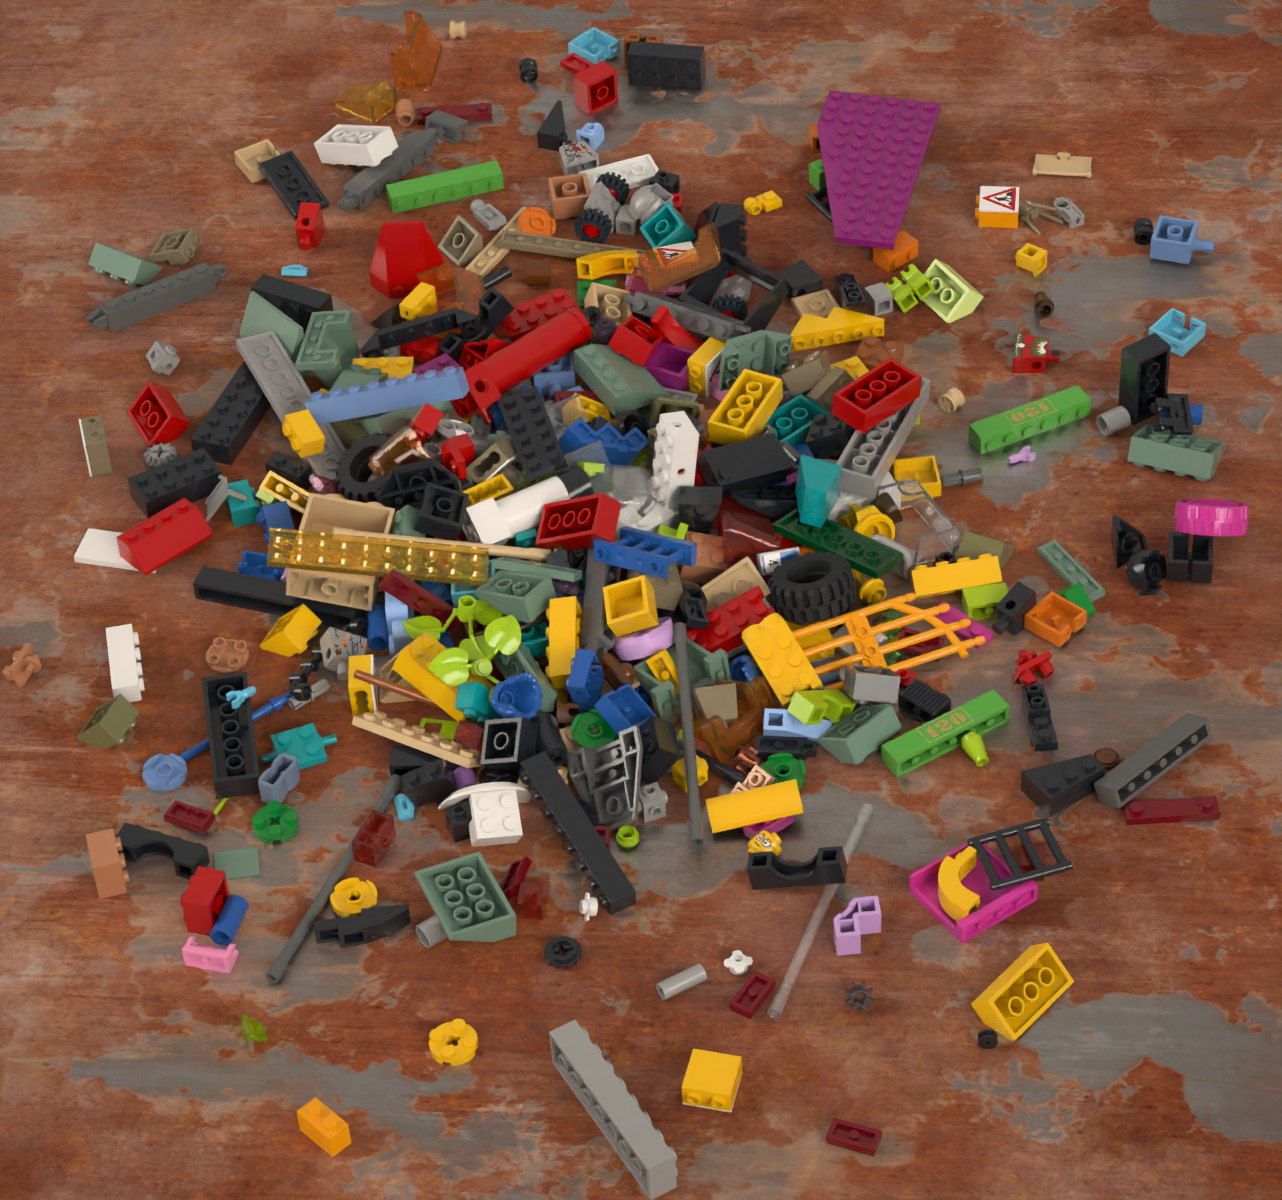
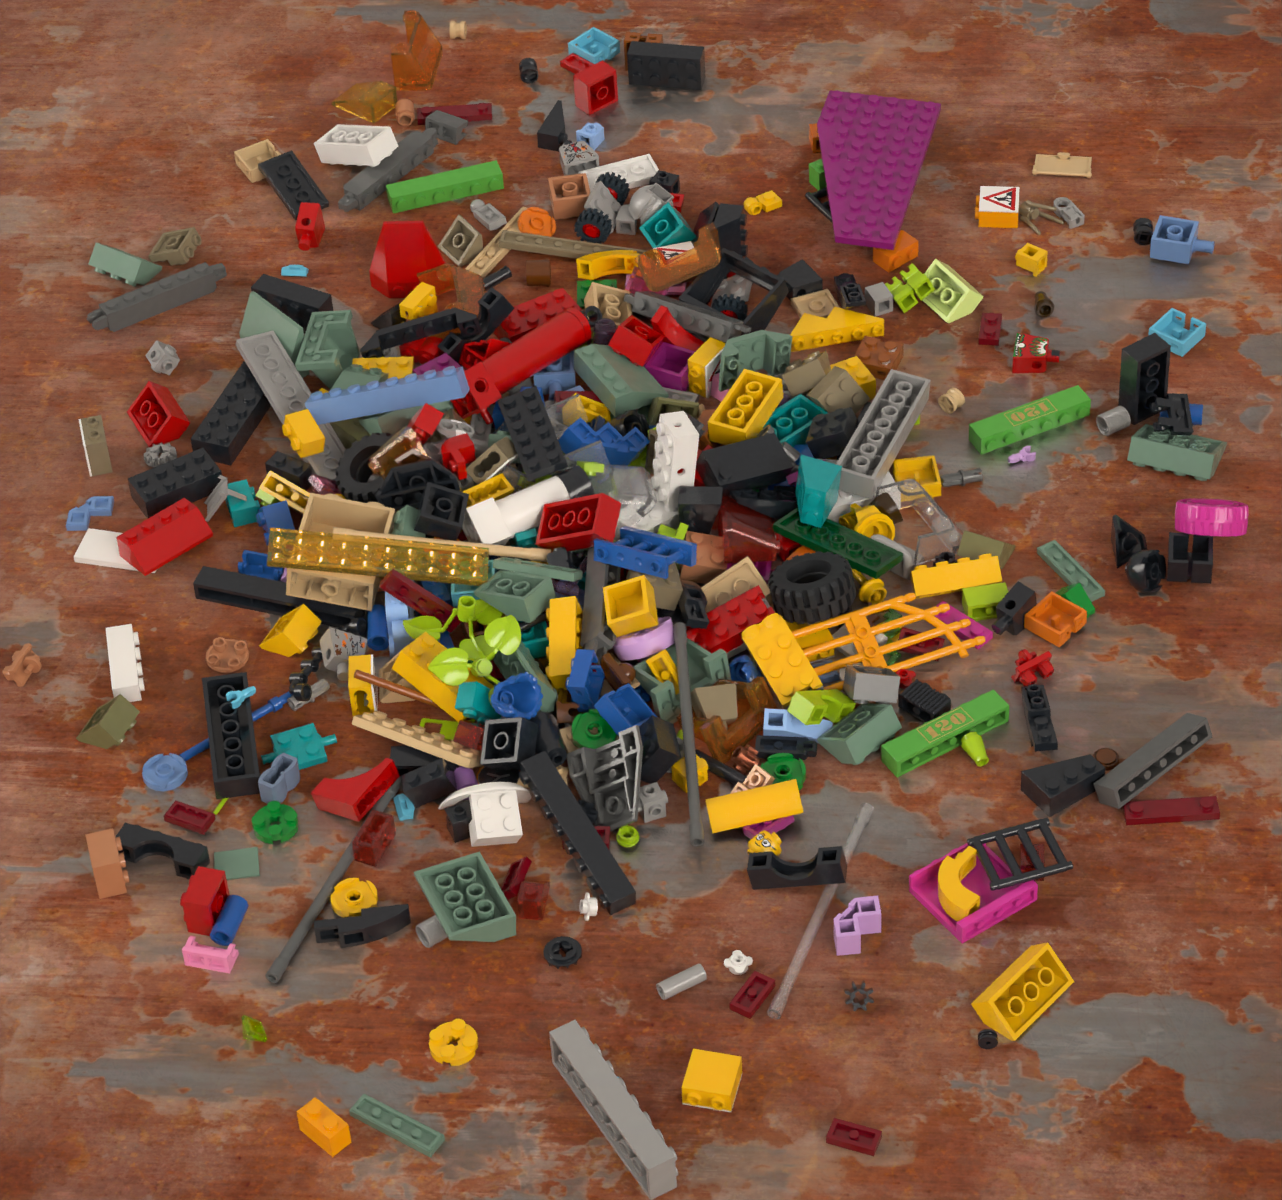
(79, 518): none -> medium blue tile
(355, 795): none -> red arch
(397, 1125): none -> sand green tile
(770, 560): tile -> none
(876, 395): red brick -> none
(990, 329): none -> dark red plate

